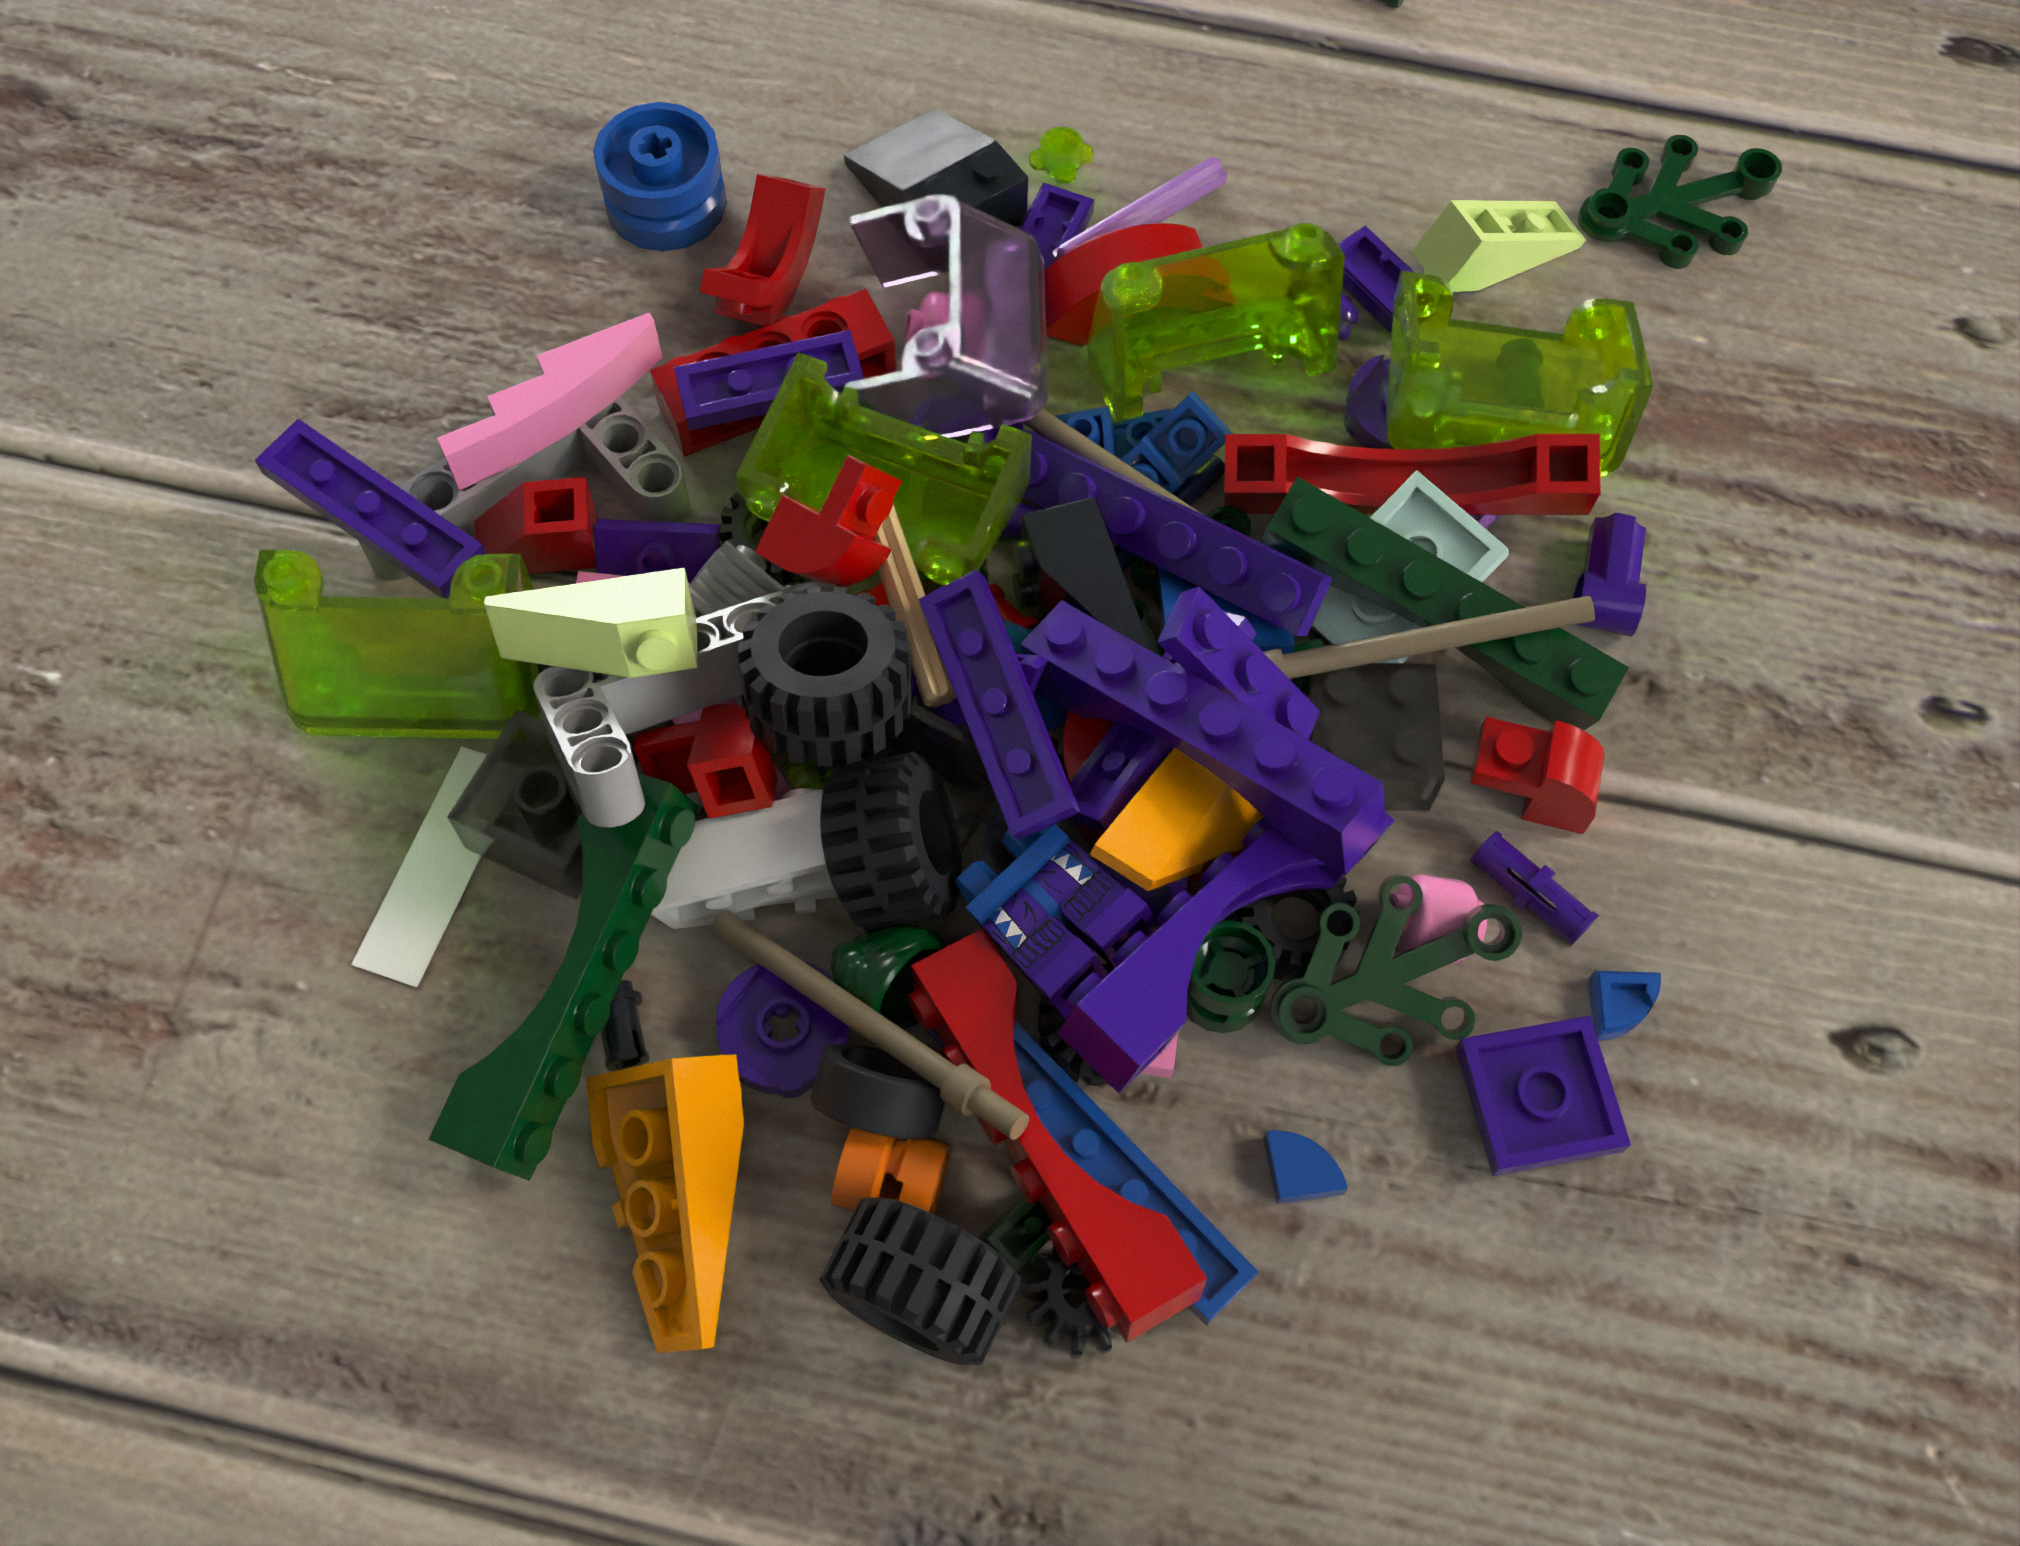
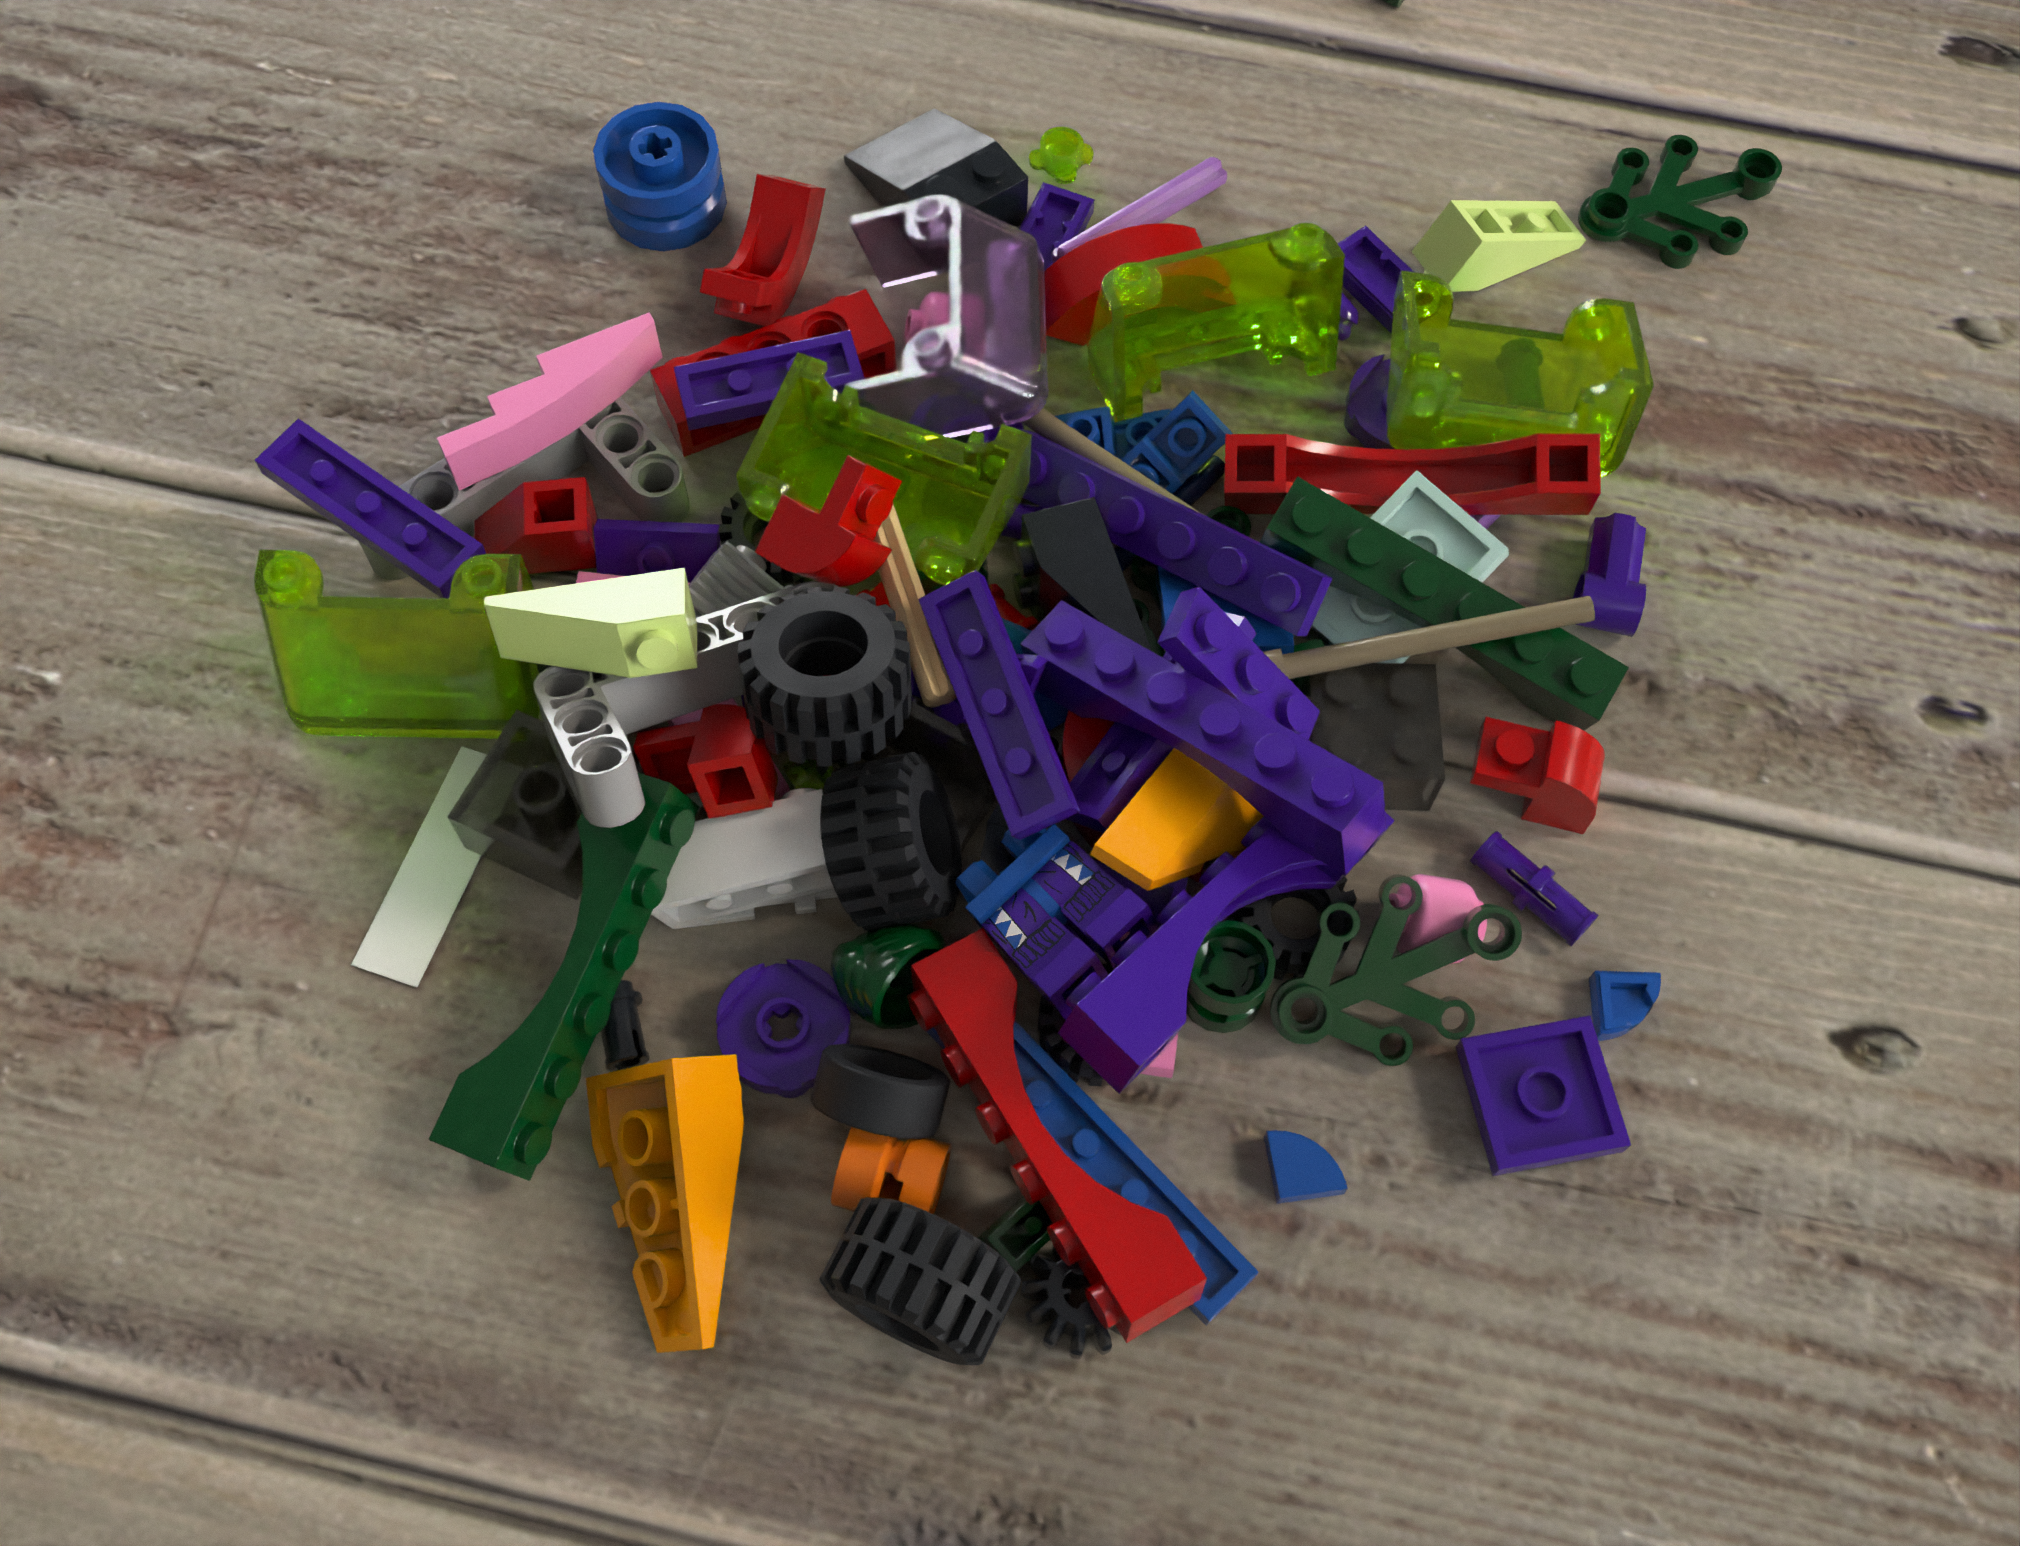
(959, 1085): dark tan bar -> none

